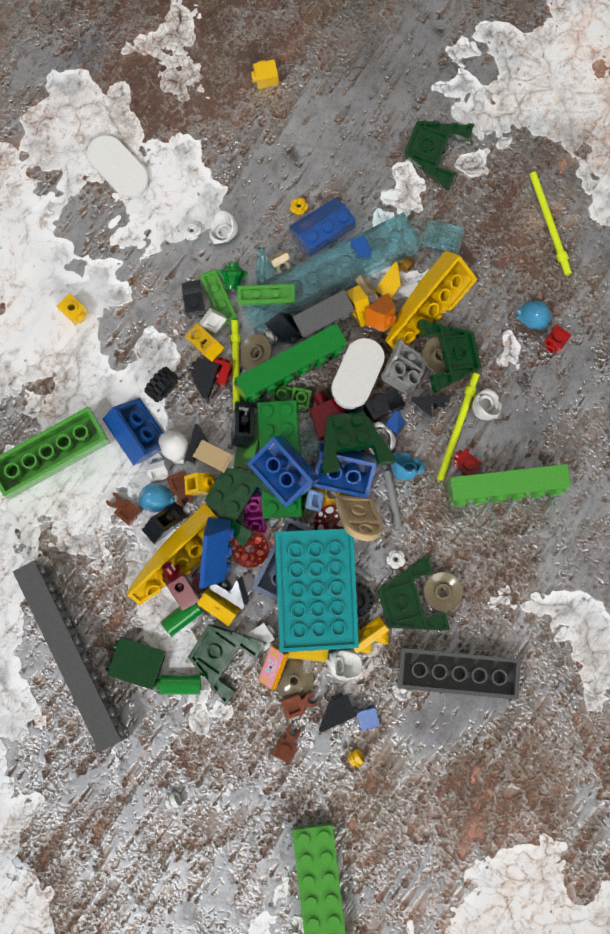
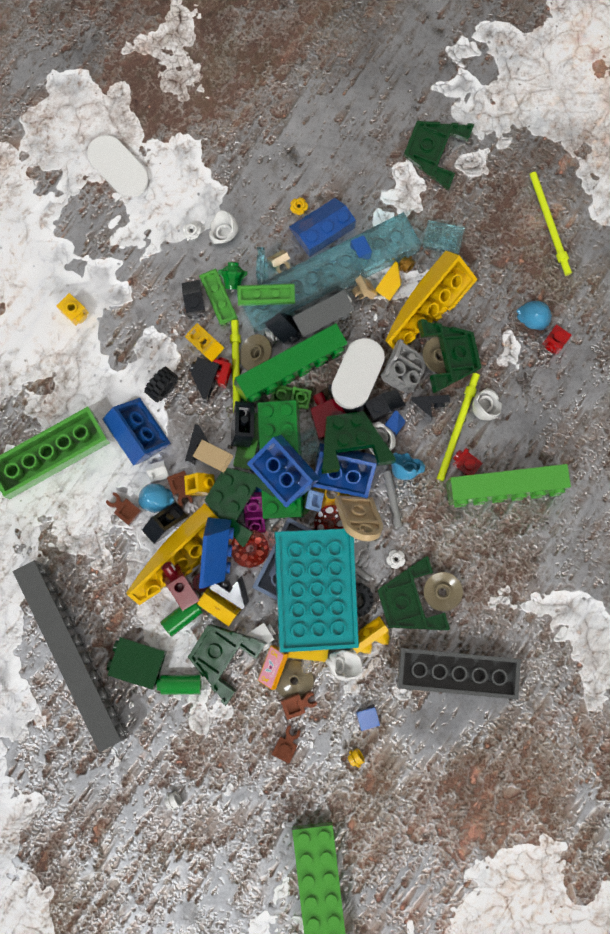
(174, 446): white hair -> none
(213, 320): white tile -> none
(265, 74): yellow brick -> none
(337, 712): black slope -> none
(359, 302): yellow piece -> none
(381, 313): orange slope -> none

